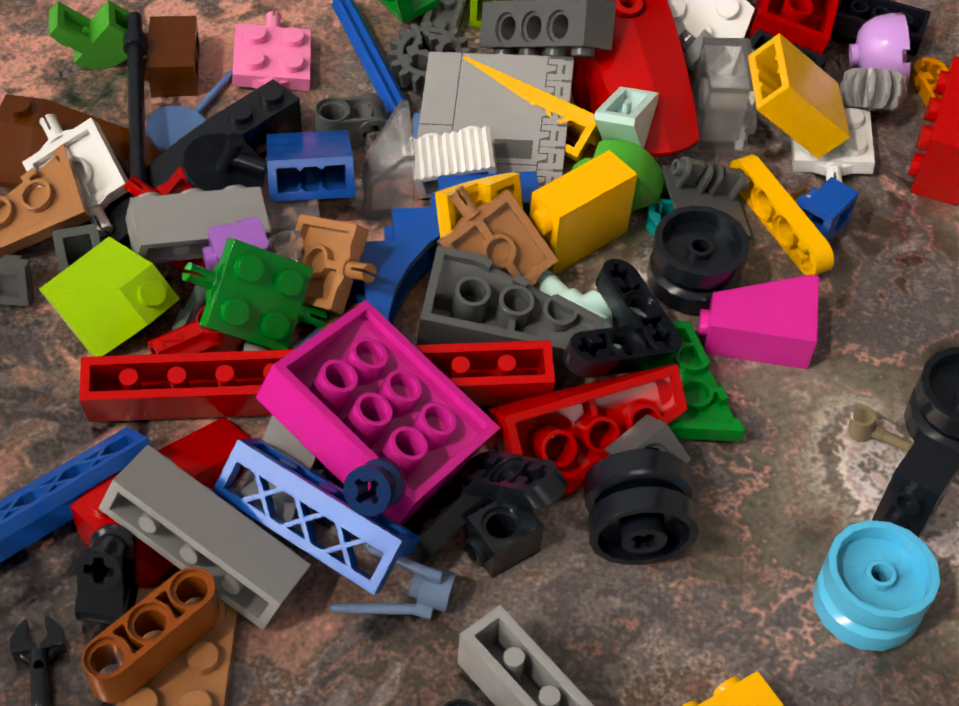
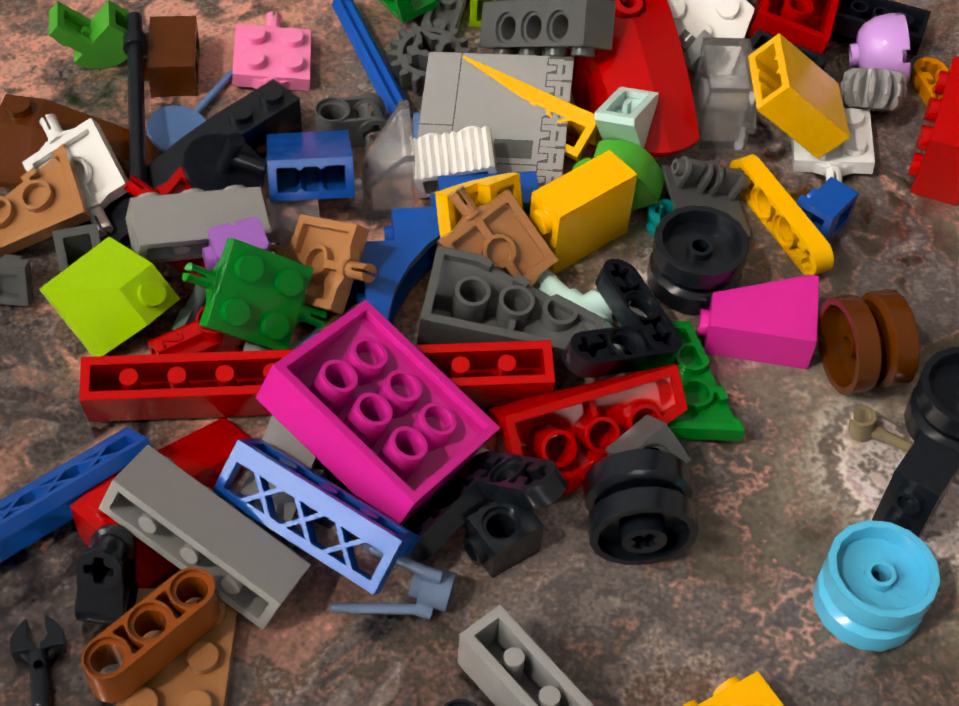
(288, 244): clear hinge -> none
(386, 489): dark blue wheel -> none
(868, 341): none -> reddish brown wheel

